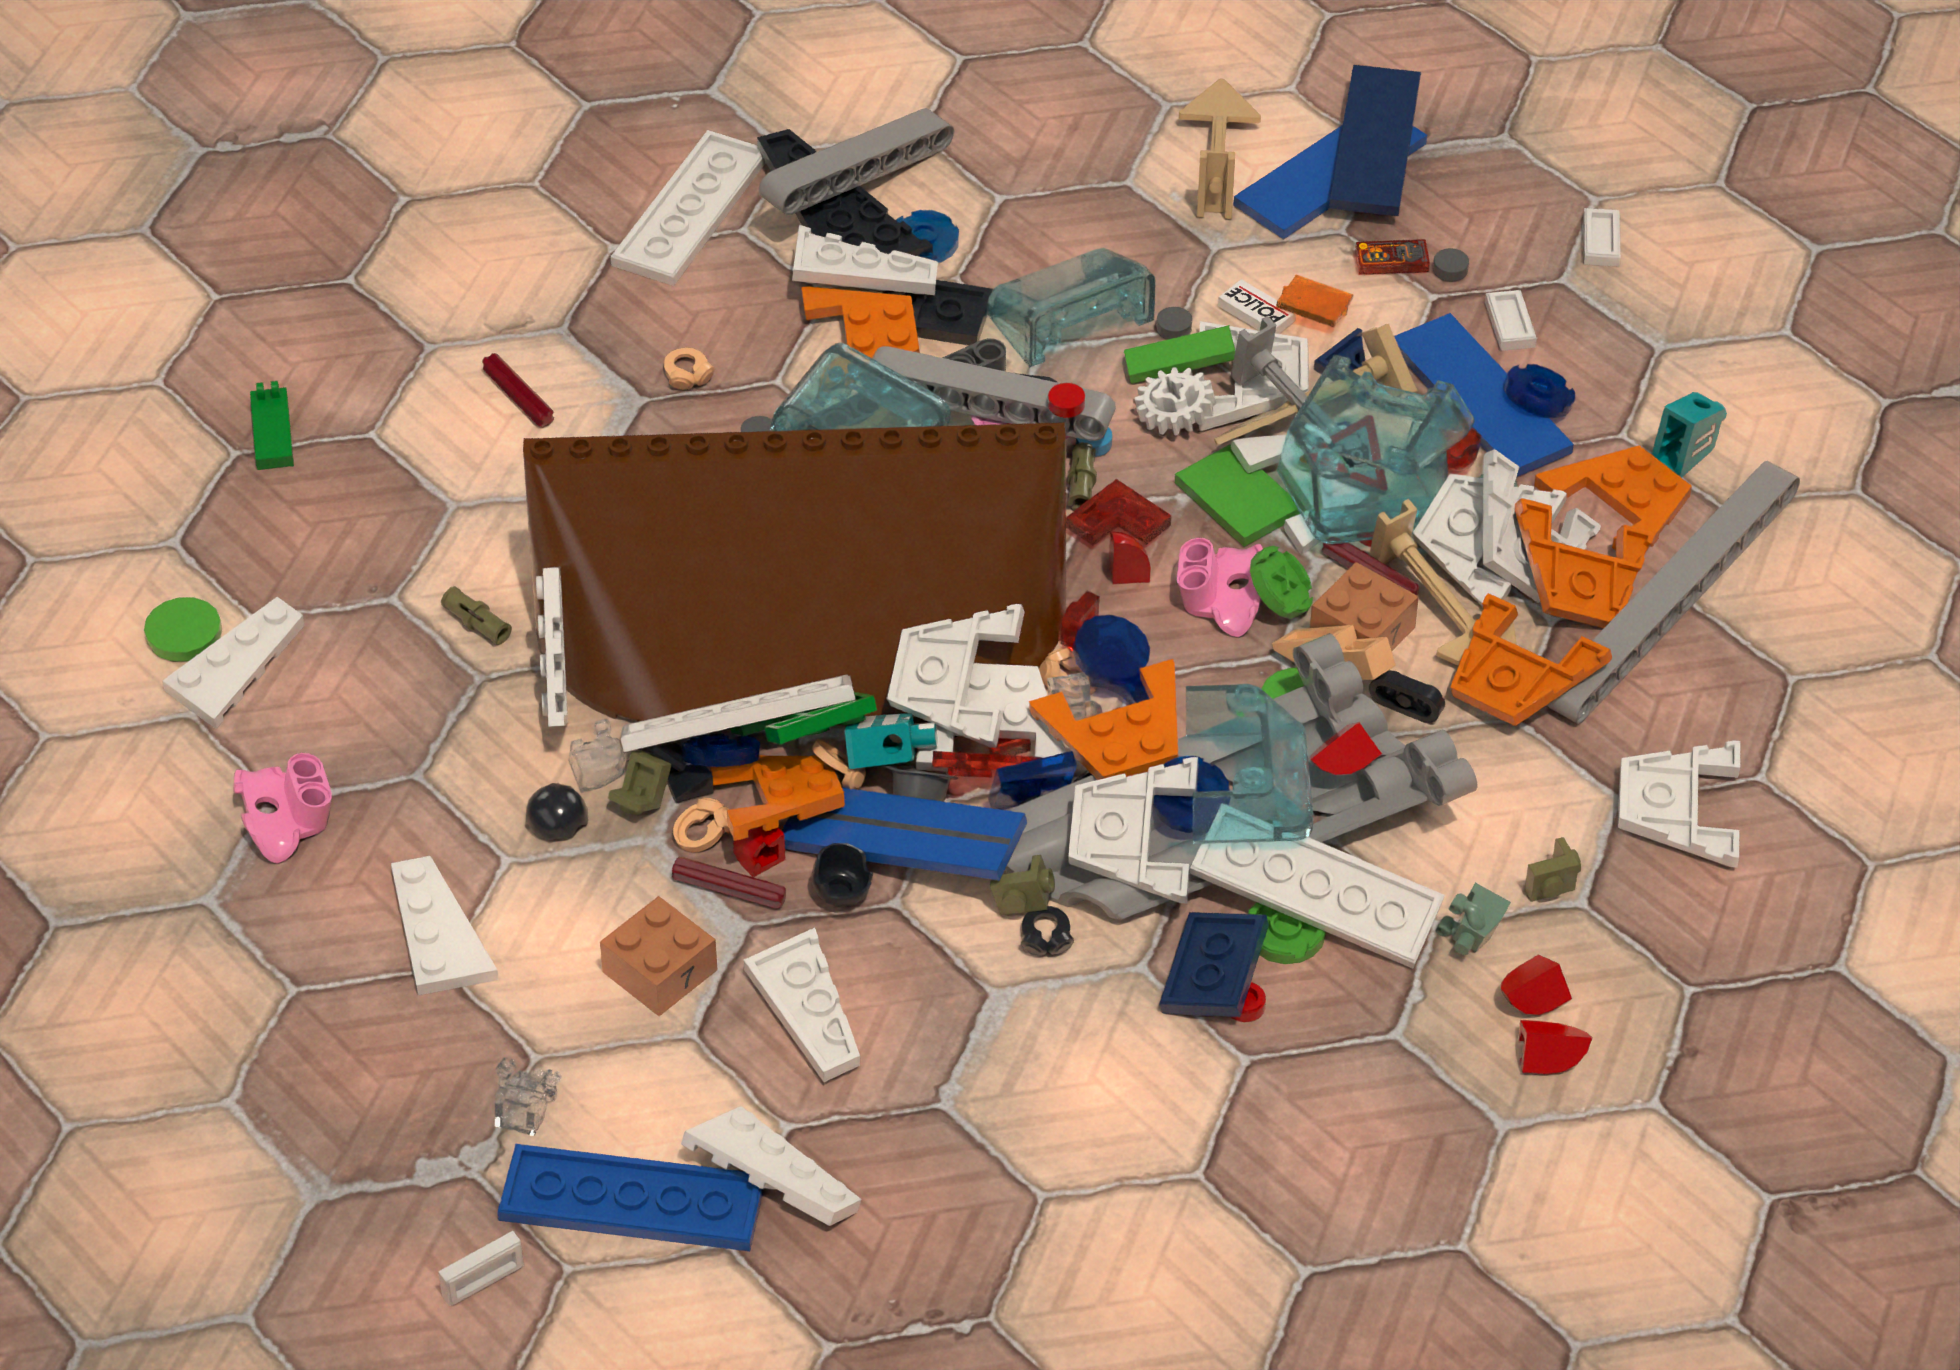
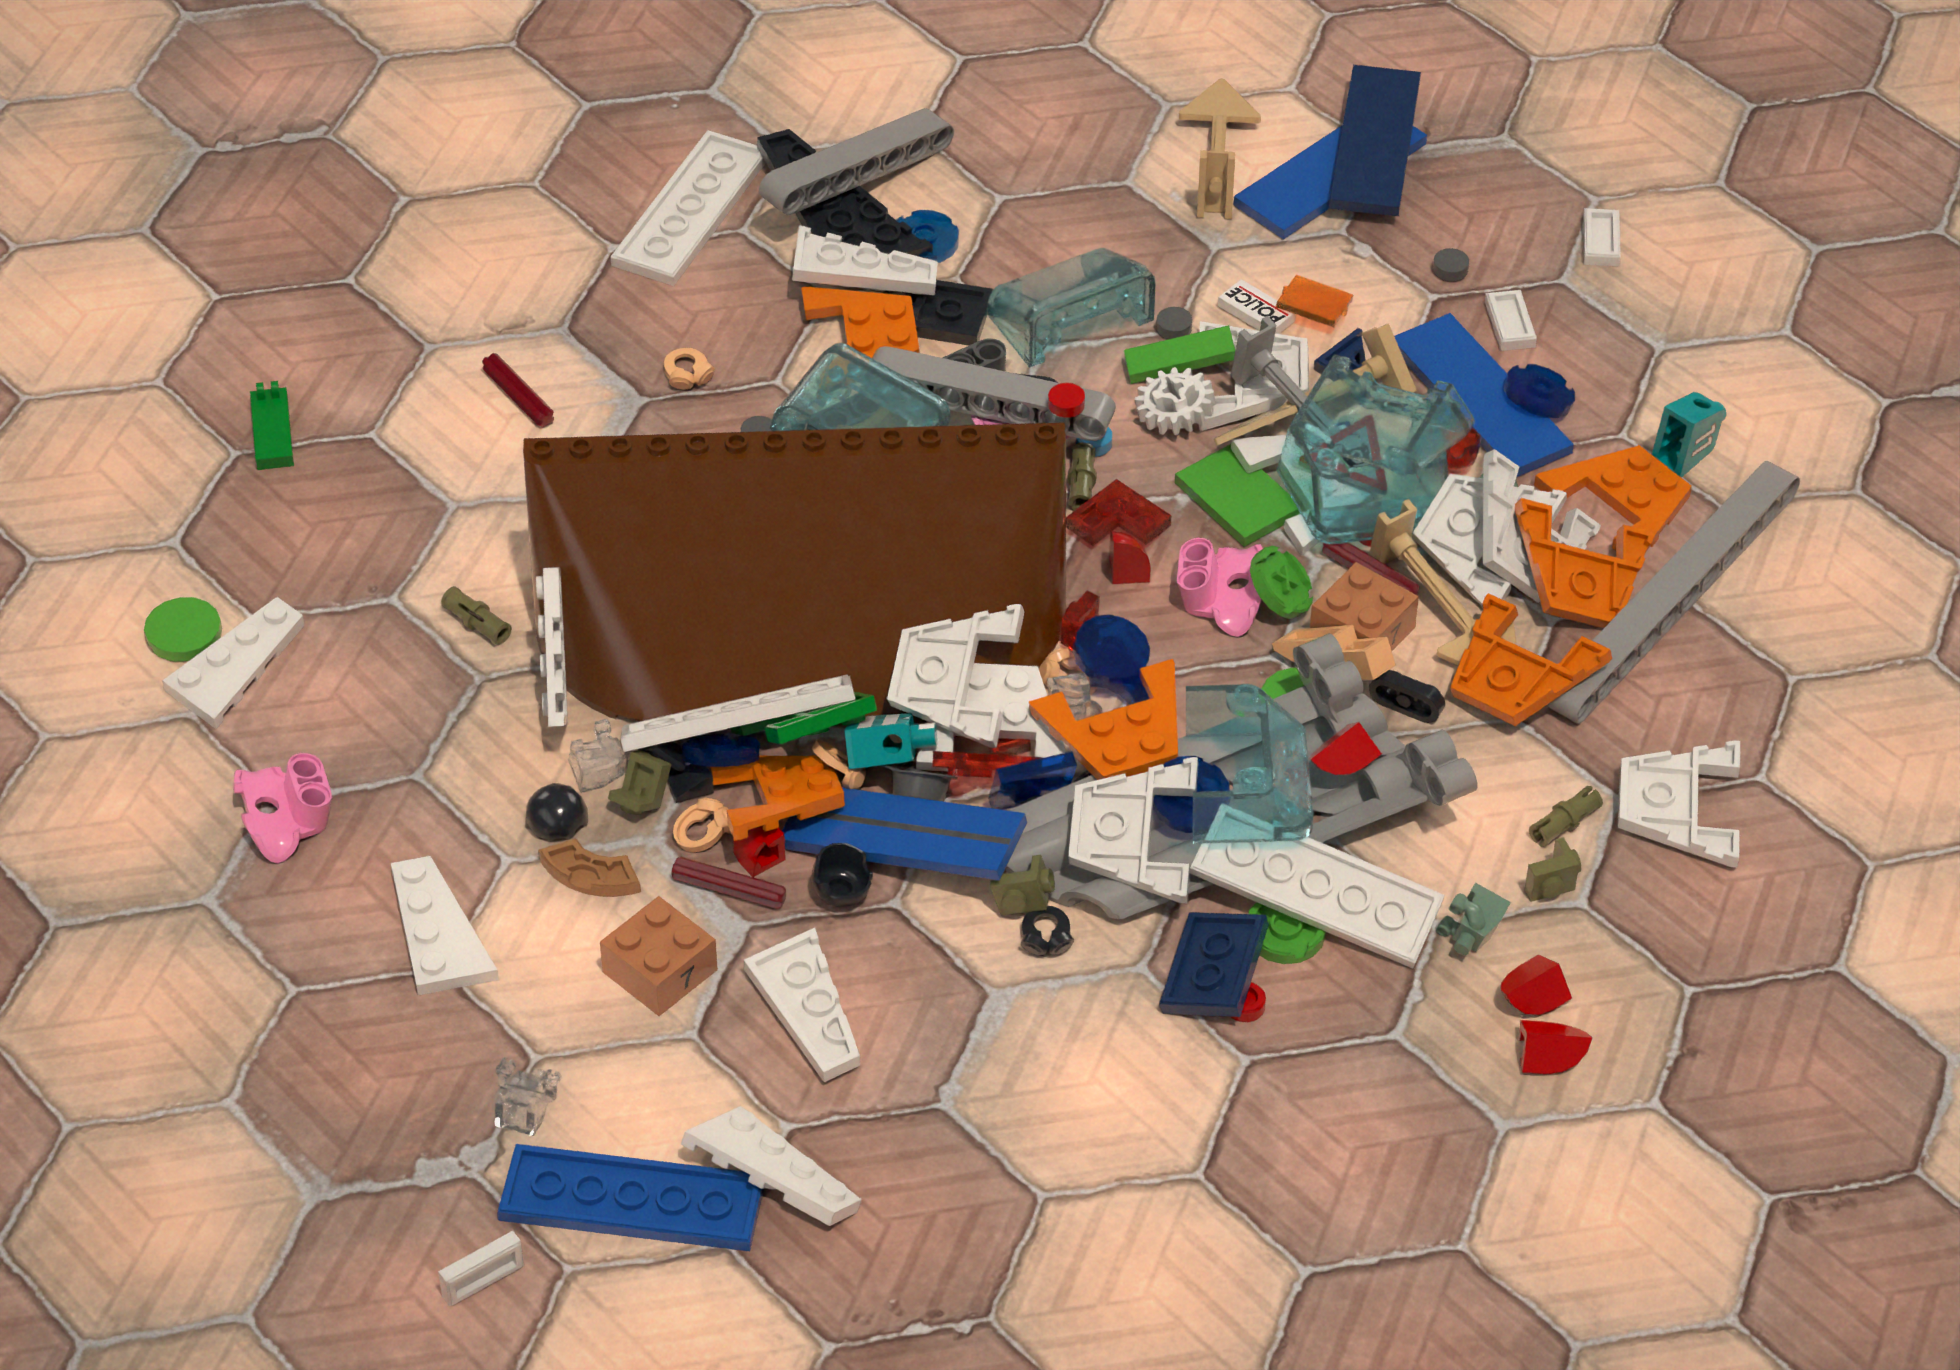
(589, 872): none -> medium nougat tile
(1392, 256): tile -> none
(1565, 816): none -> olive pin

